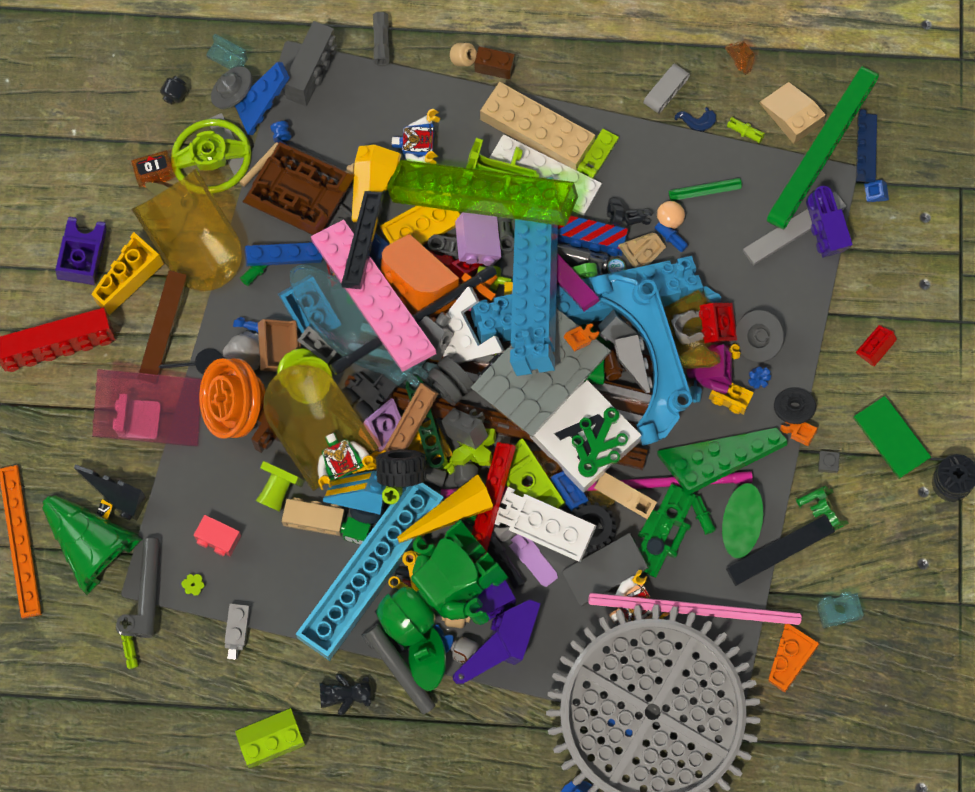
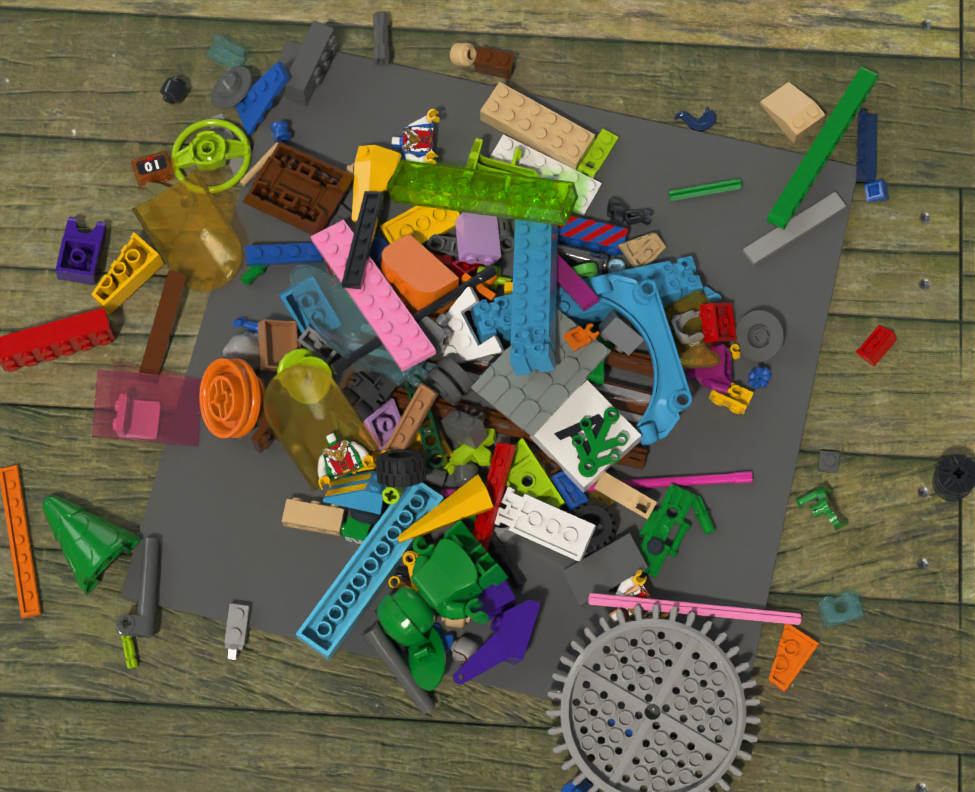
(104, 509): sticker -> none
(122, 496): black wedge -> none
(187, 584): lime plant -> none
(202, 361): black piece -> none
(217, 535): coral brick -> none
(269, 738): lime slope -> none
(276, 486): lime plant -> none
(345, 693): black piece -> none
(533, 559): lavender piece -> none
(612, 368): reddish brown cone -> none
(630, 356): light grey slope -> none
(666, 88): light grey beam -> none
(671, 214): light nougat hair -> none
(671, 236): blue axle -> none
(695, 392): dark azure piece -> none
(709, 461): green wing -> none
(741, 55): clear orange wing -> none
(742, 520): green shield -> none
(745, 130): lime pin -> none
(780, 550): black tile -> none
(795, 416): black wheel -> none
(801, 432): orange plate -> none
(827, 223): dark purple brick -> none
(892, 437): green tile -> none

